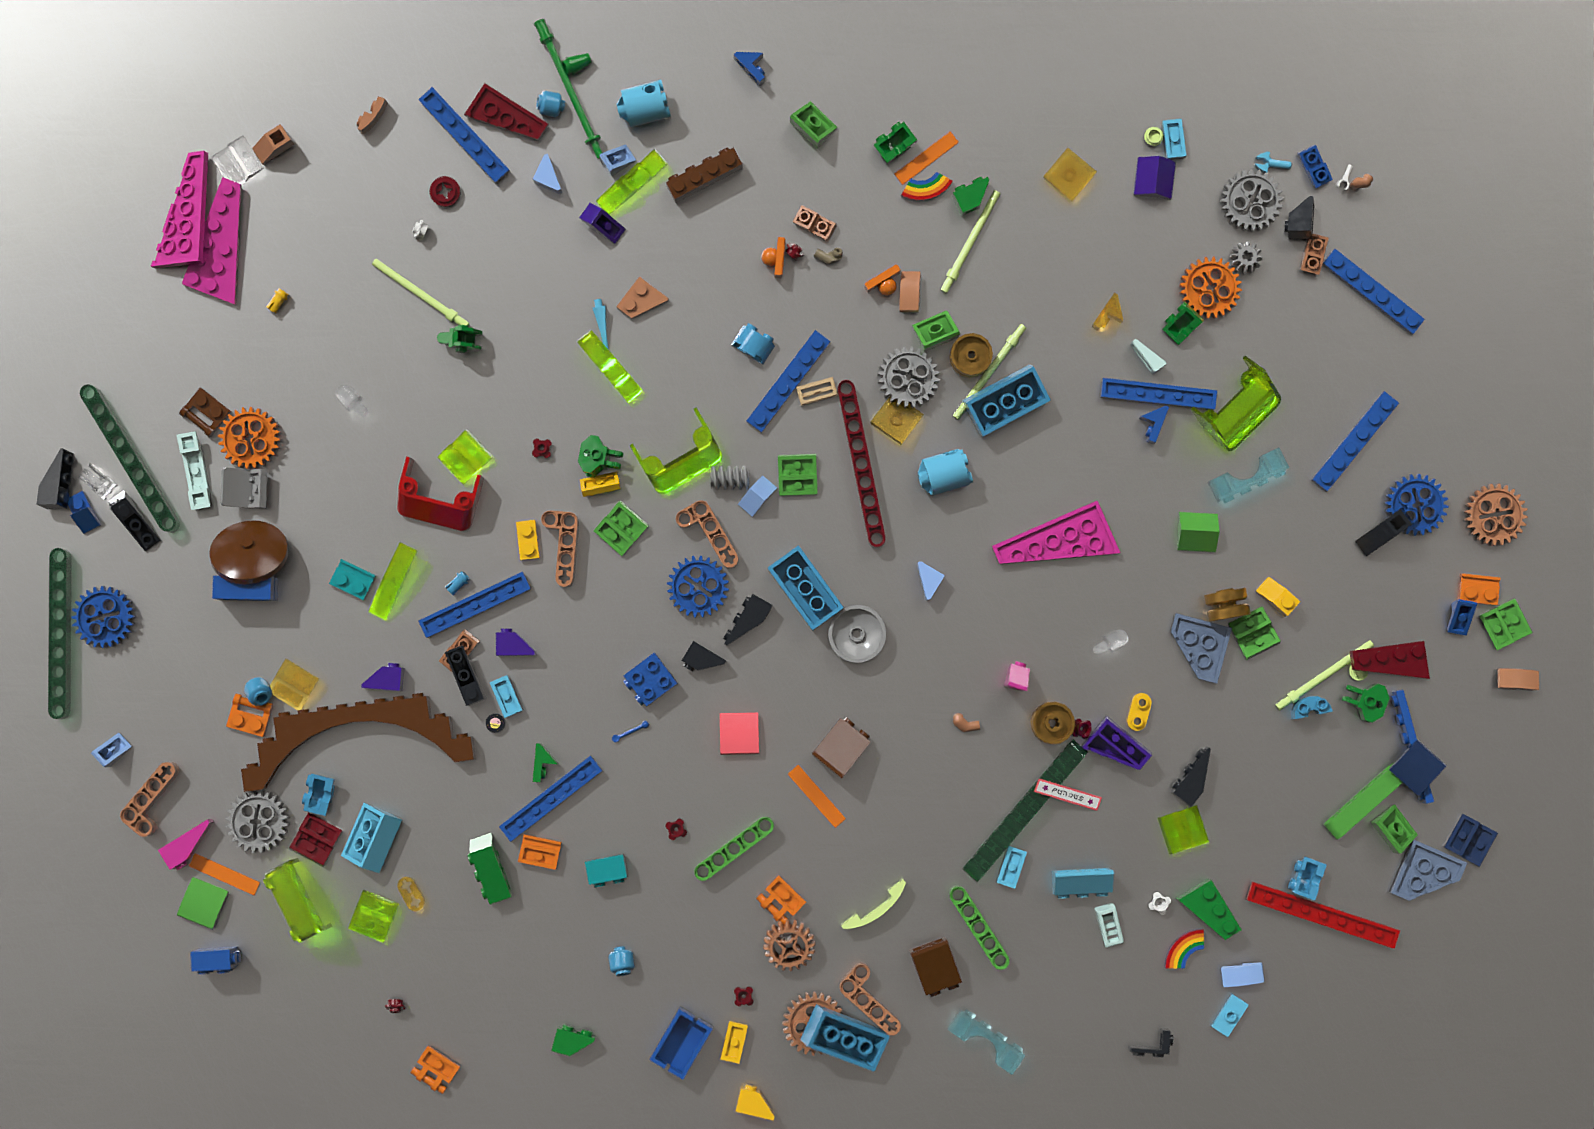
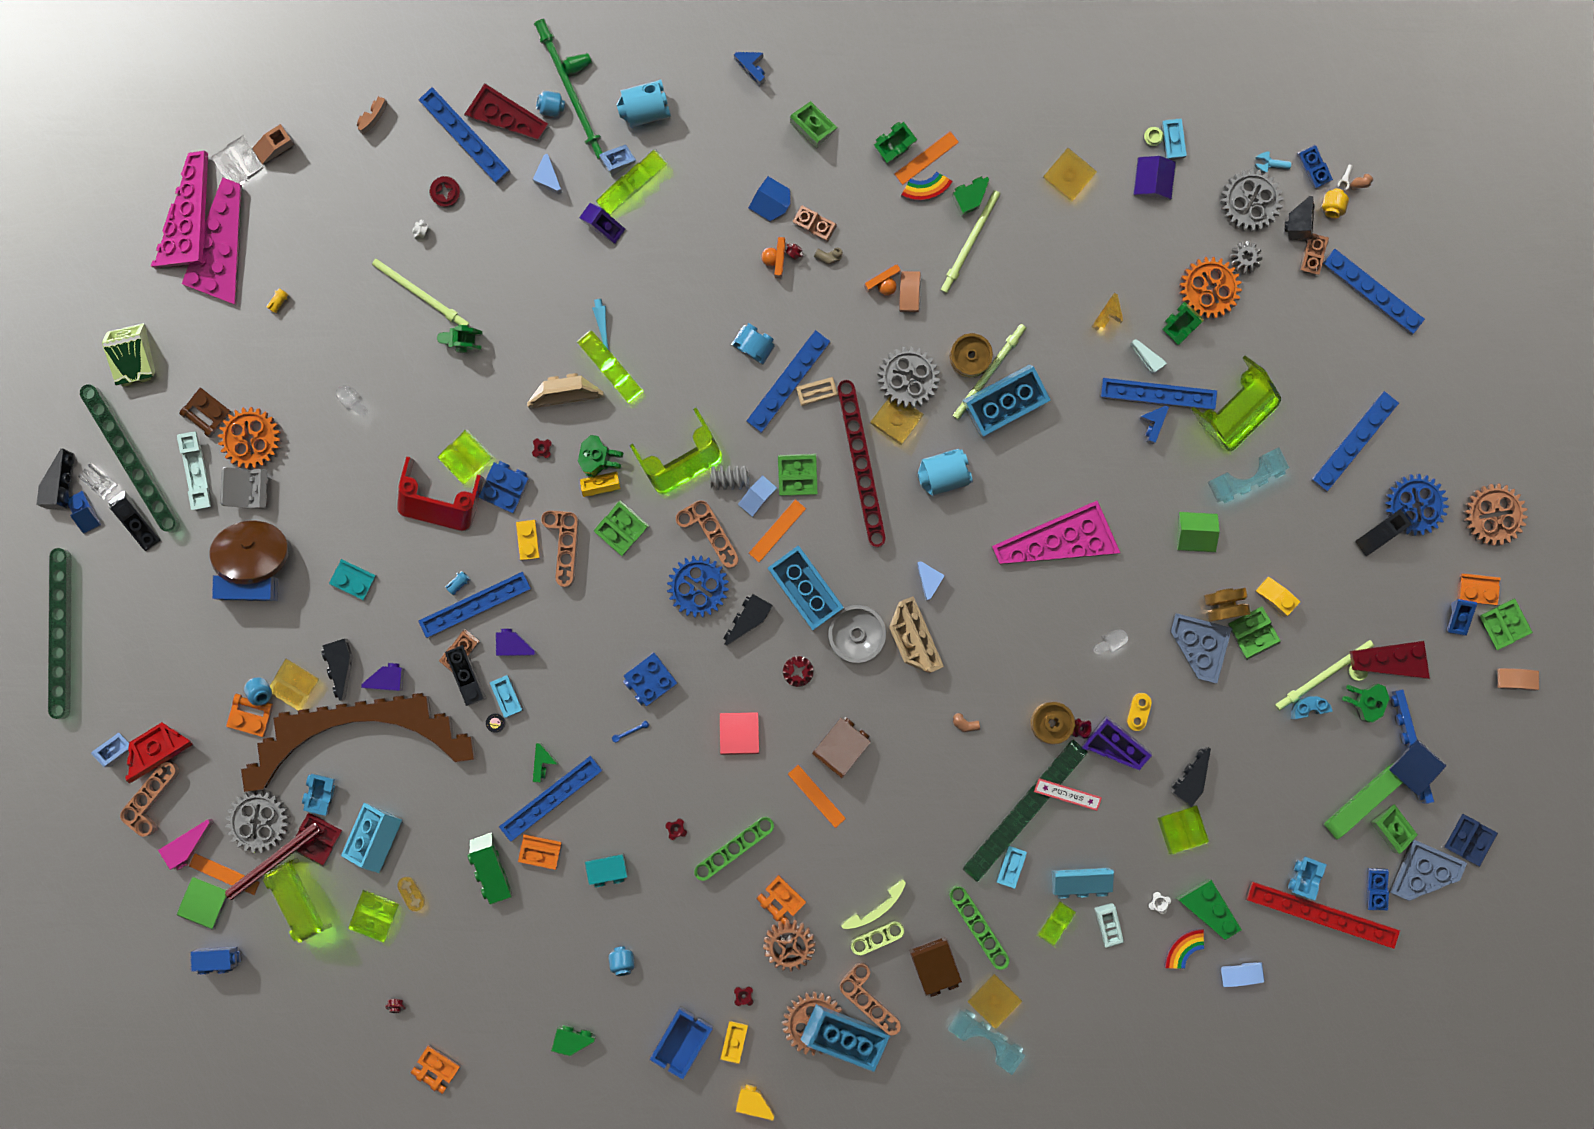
(107, 633): blue gear -> none
(129, 355): none -> slope
(153, 749): none -> red wing
(272, 861): none -> dark red axle
(339, 660): none -> black slope
(392, 581): clear neon green slope -> none
(504, 486): none -> blue plate
(564, 391): none -> tan wedge
(640, 299): nougat wing -> none
(700, 658): black slope -> none
(704, 175): reddish brown brick -> none
(771, 199): none -> blue slope
(777, 530): none -> orange sticker
(807, 672): none -> dark red gear
(887, 938): none -> yellowish green beam
(914, 638): none -> tan wedge
(936, 331): bright green slope -> none
(994, 1001): none -> clear yellow plate
(1017, 676): slope -> none
(1056, 923): none -> clear neon green slope
(1166, 1041): black bracket -> none
(1229, 1015): medium azure plate -> none
(1335, 203): none -> yellow head
(1377, 889): none -> blue slope

